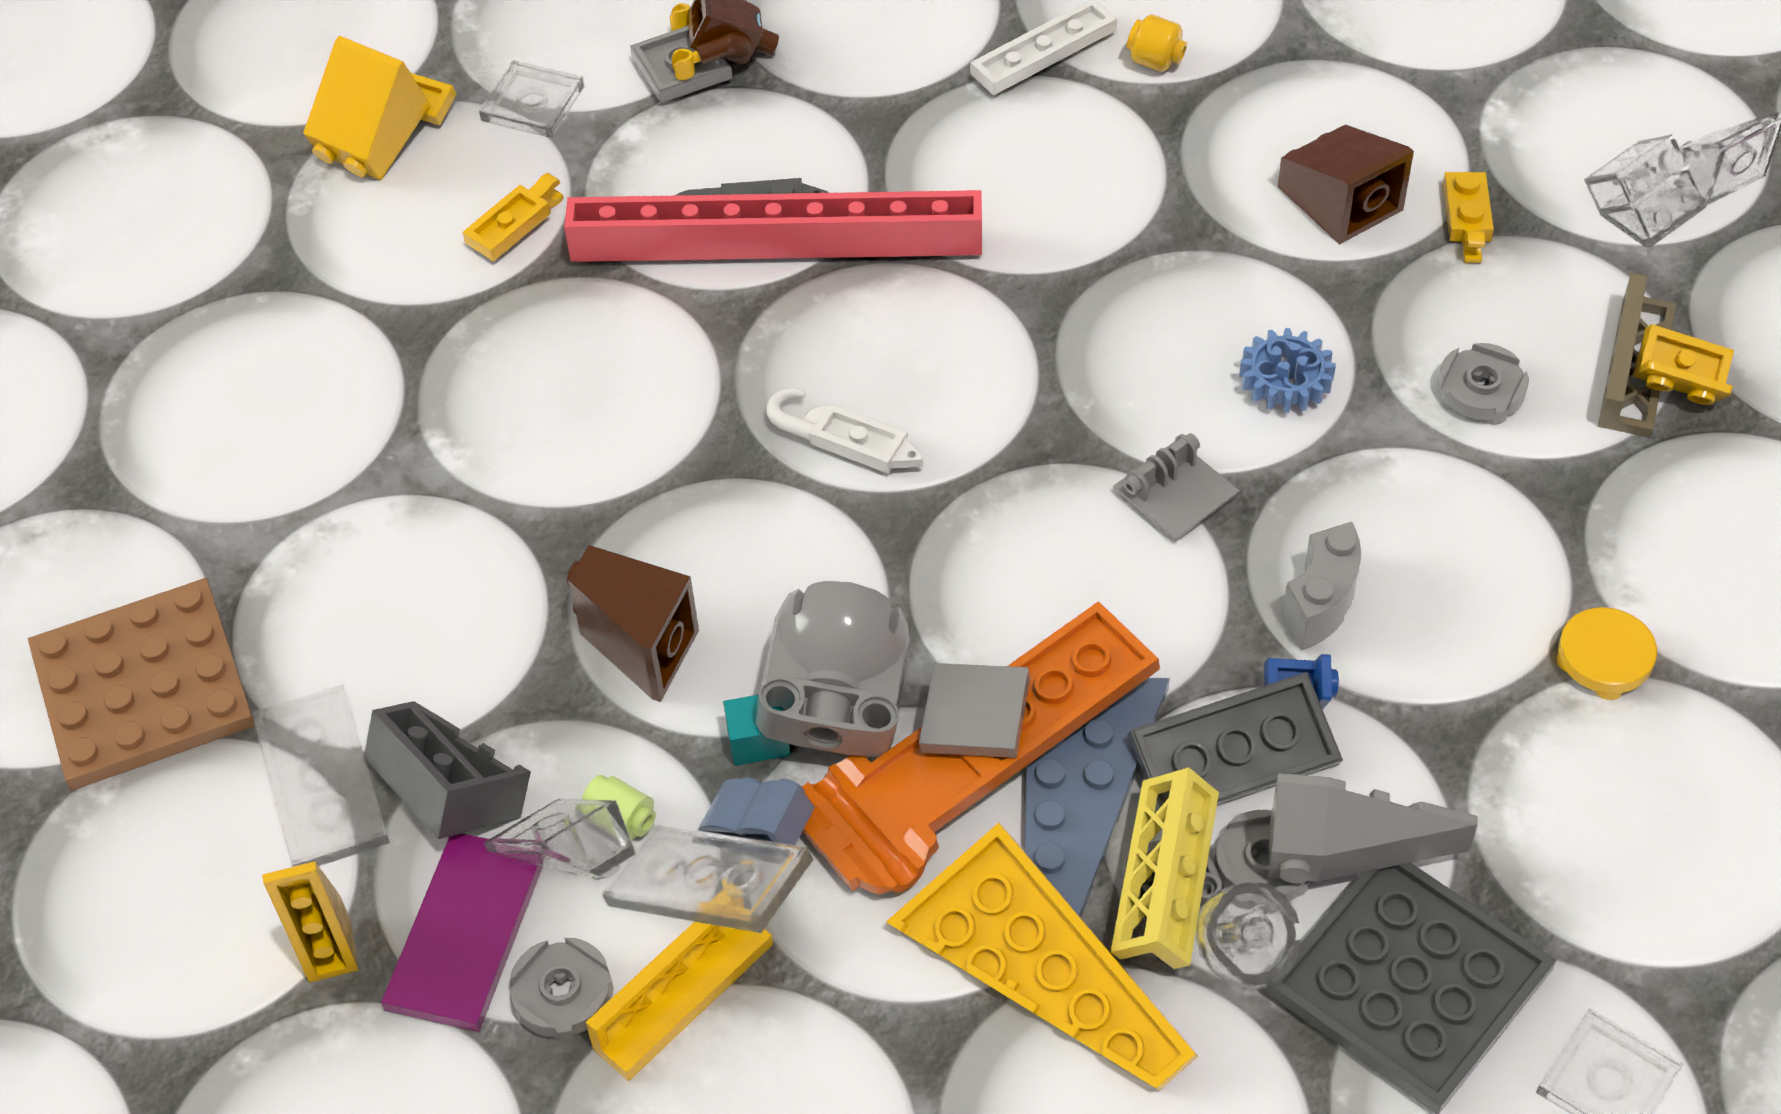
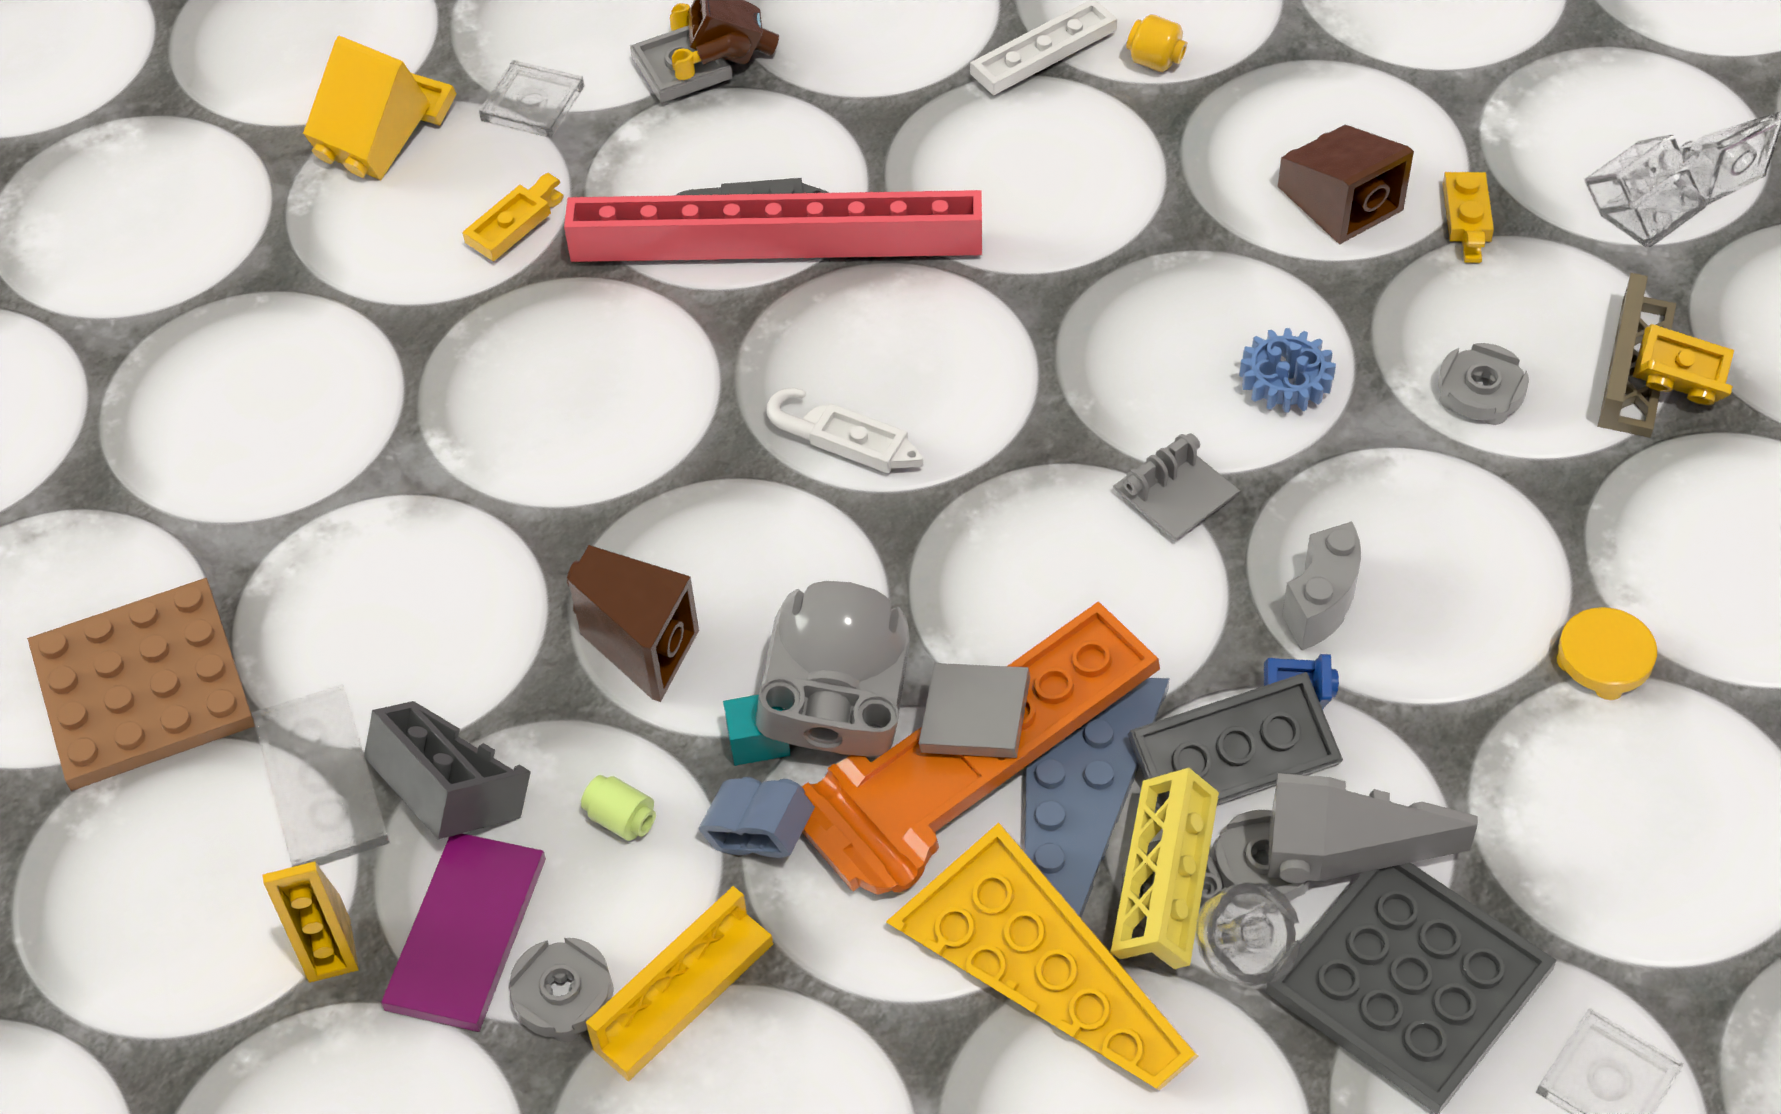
(569, 838): clear slope -> none
(708, 877): clear tile -> none

